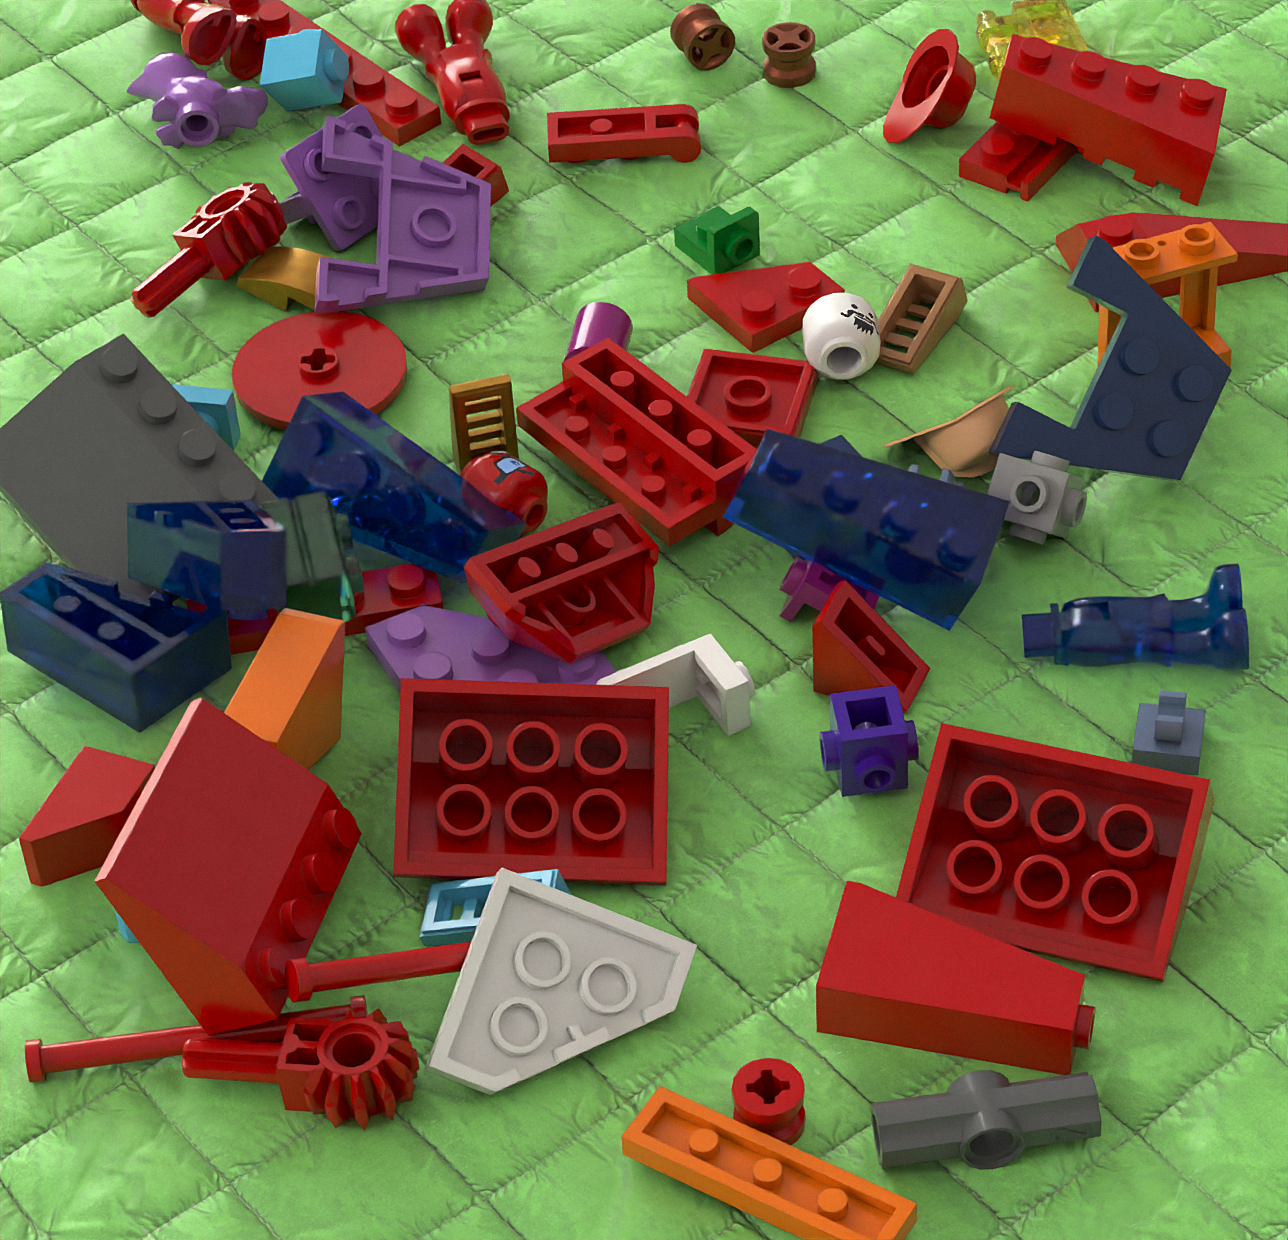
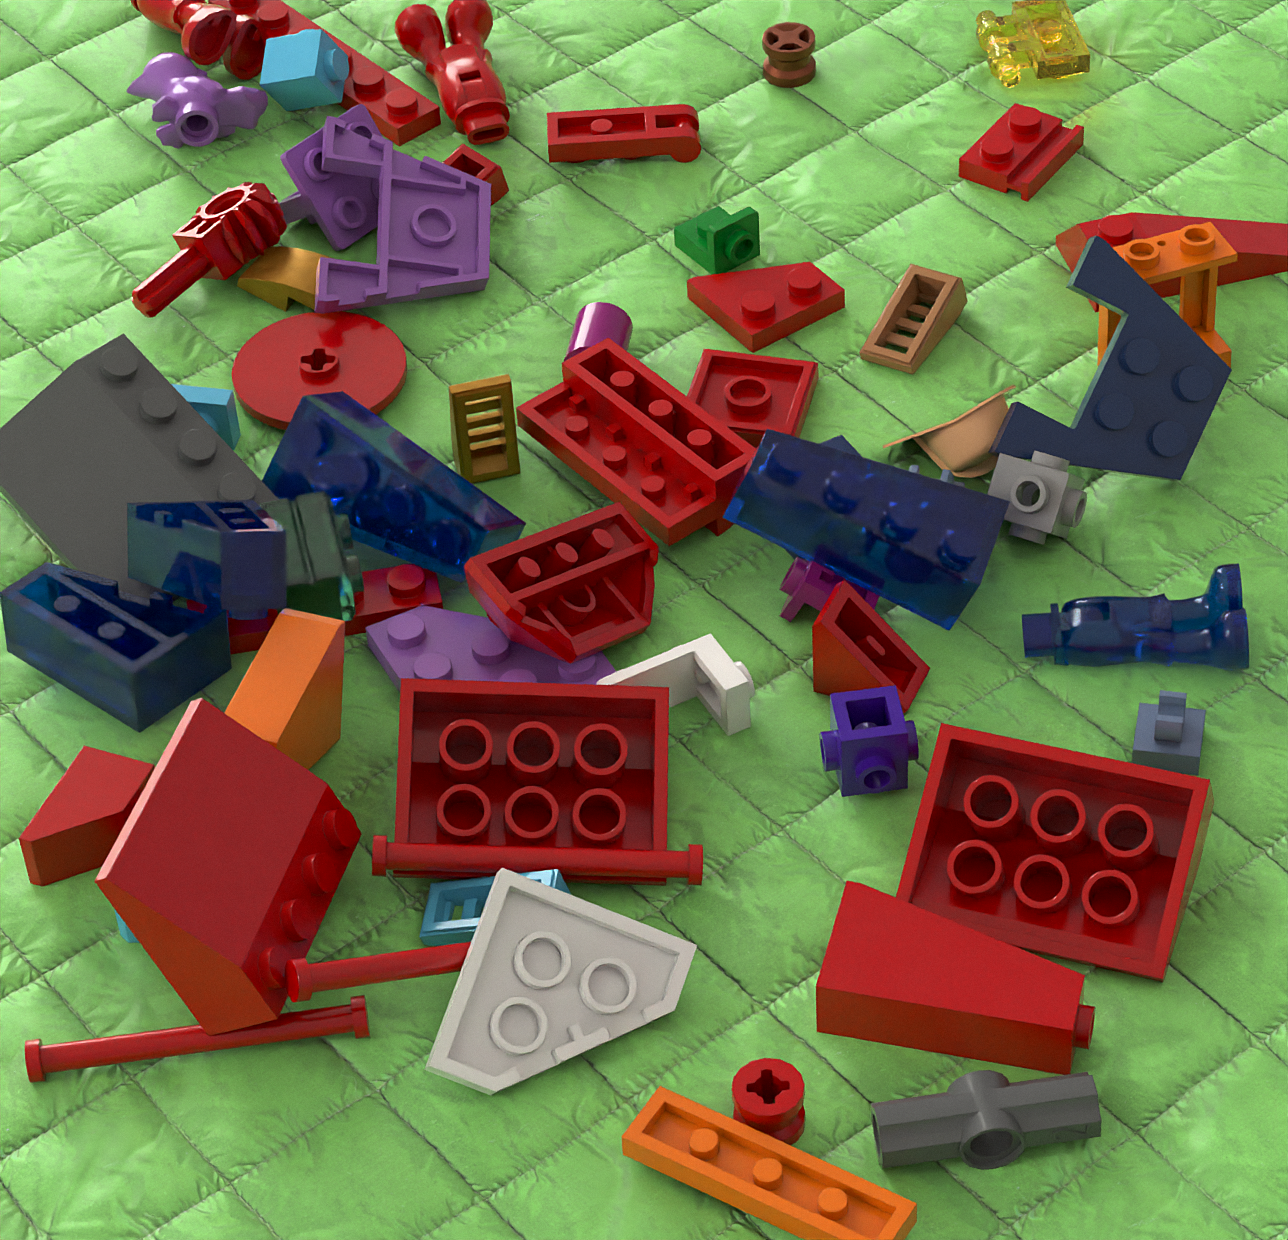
(321, 1066): red gear -> none
(510, 486): red head -> none
(530, 859): none -> red bar
(702, 36): copper wheel -> none
(841, 336): white head -> none
(933, 88): red piece -> none
(1112, 111): red wedge -> none

